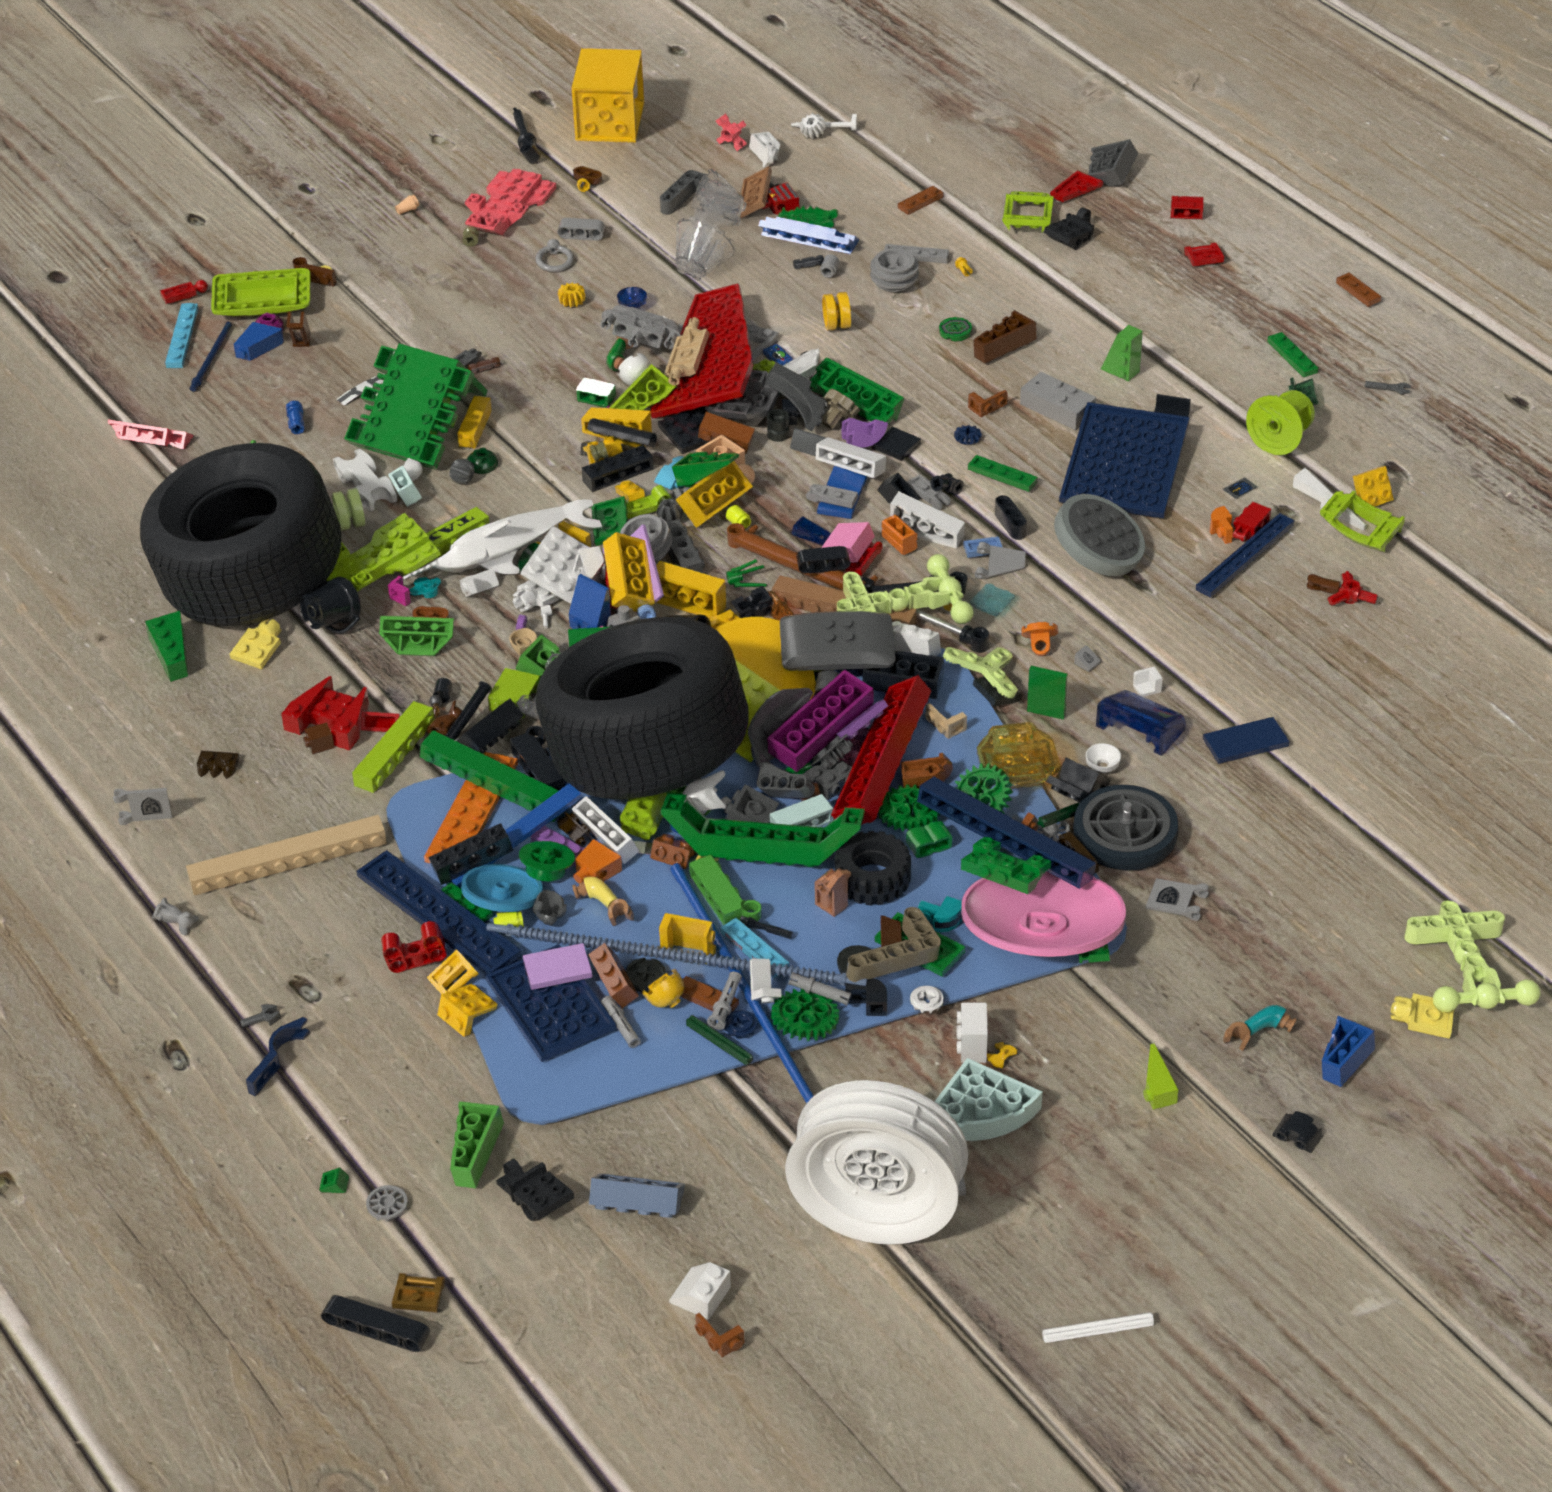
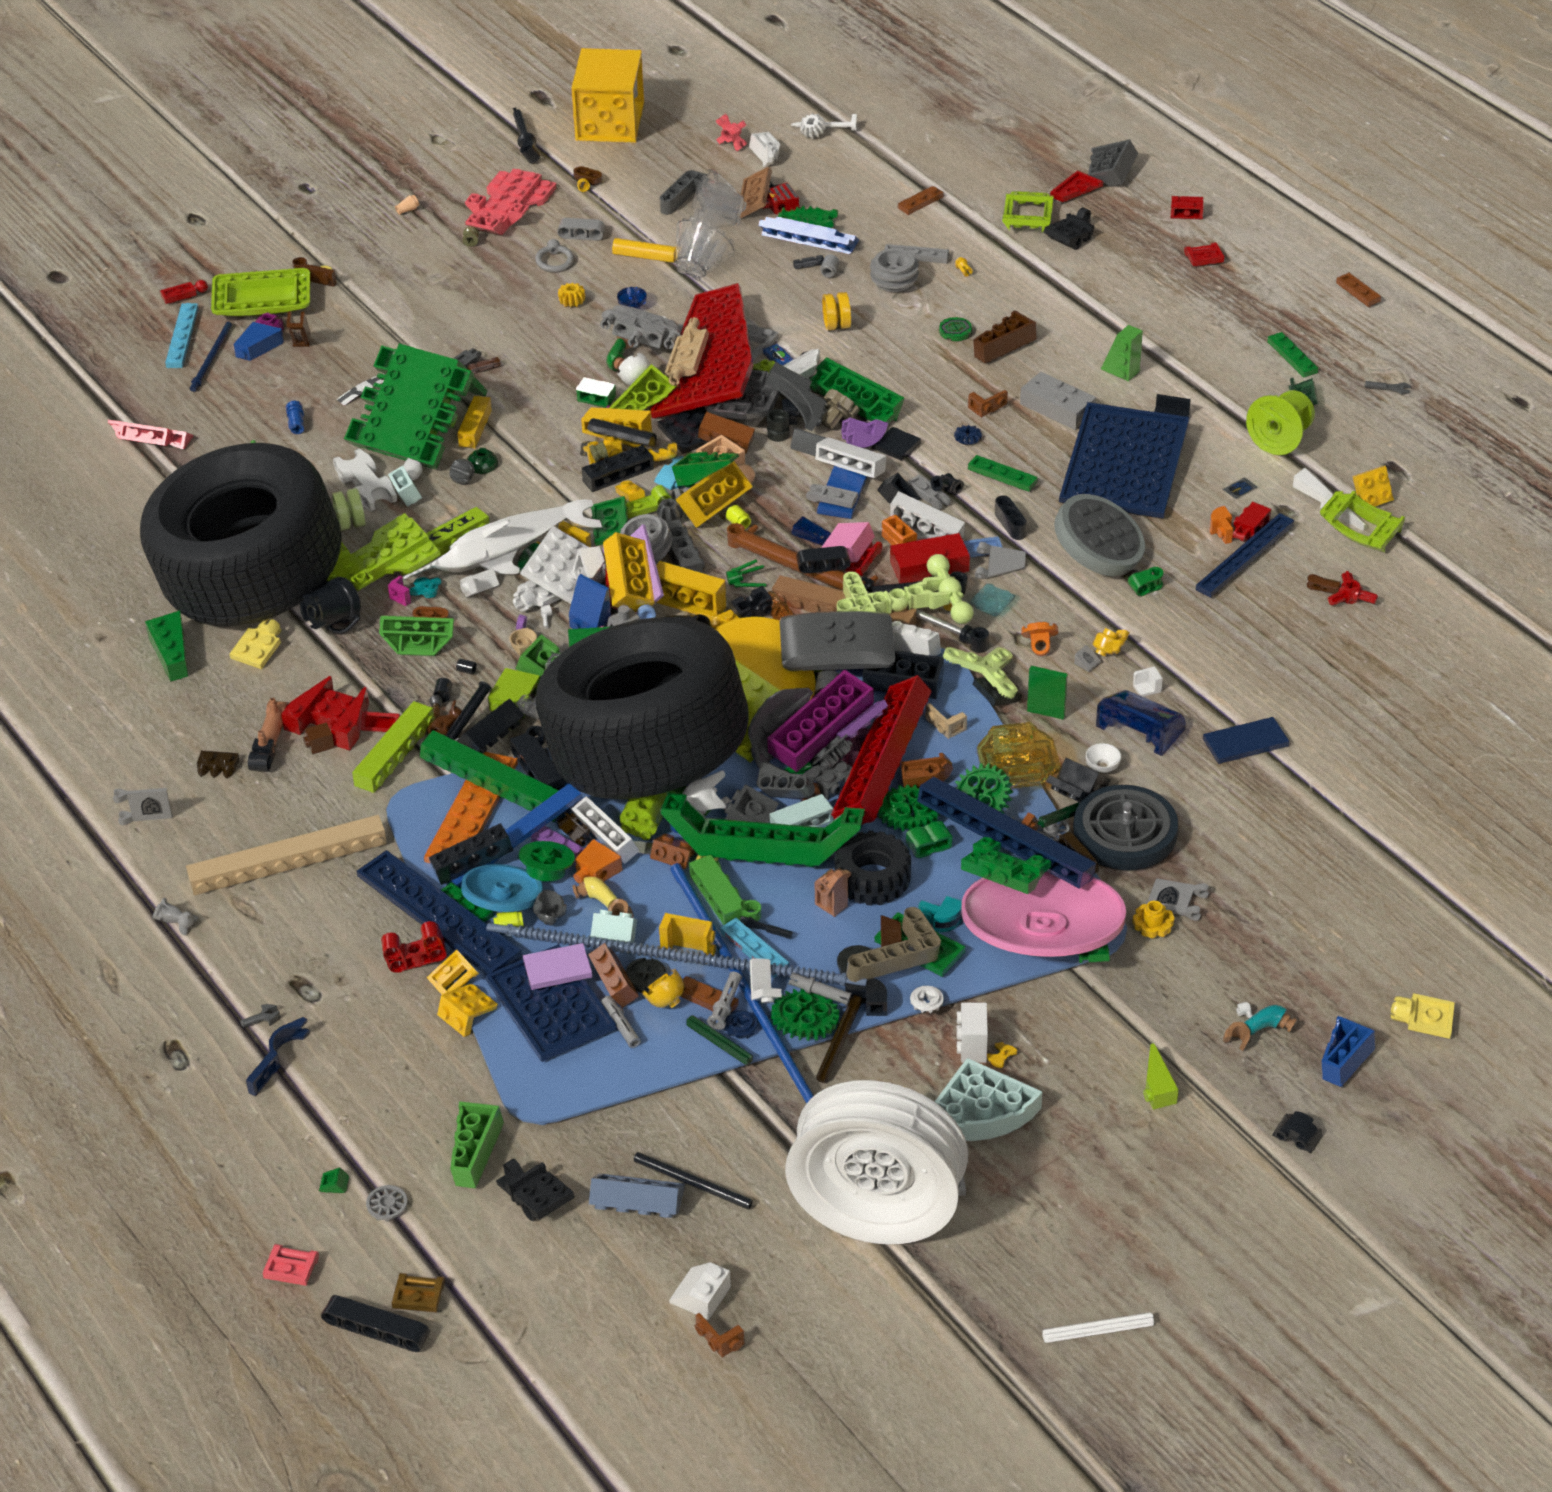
(263, 747): none -> piece
(288, 1269): none -> coral plate
(466, 666): none -> black hinge
(614, 927): none -> light aqua brick
(644, 250): none -> yellow brick
(665, 454): none -> yellow animal
(693, 1180): none -> black piece
(838, 1039): none -> dark brown axle
(911, 558): none -> red brick
(1109, 641): none -> yellow head
(1145, 582): none -> green piece
(1153, 919): none -> yellow plant
(1244, 1009): none -> white hand
(1460, 932): yellowish green piece -> none

